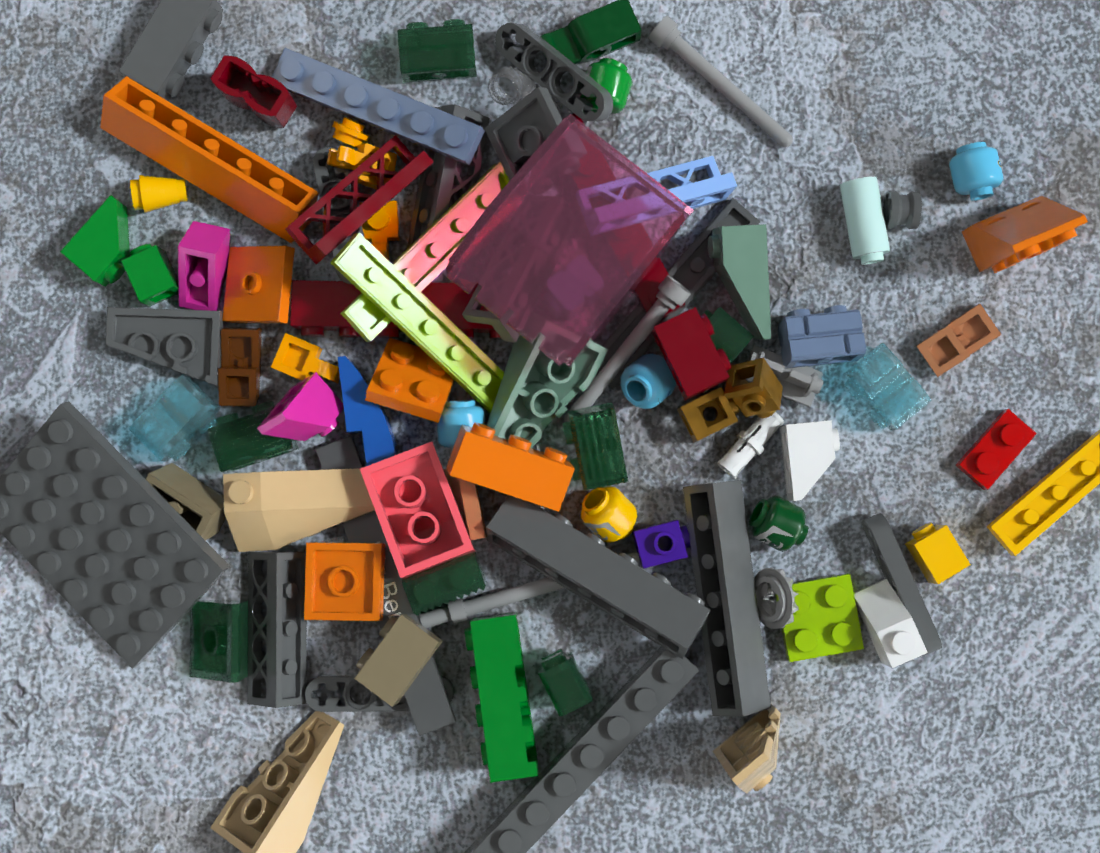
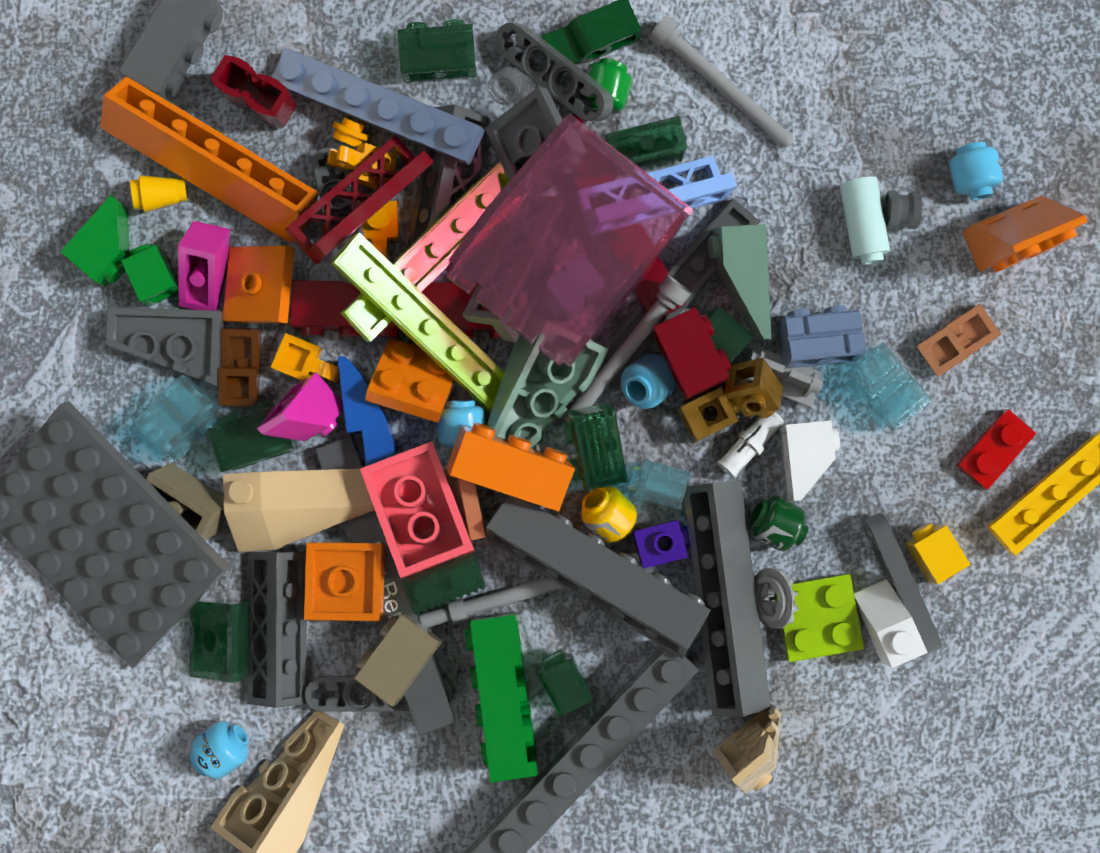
(219, 750): none -> medium azure head
(651, 143): none -> clear green brick
(658, 484): none -> clear light blue brick

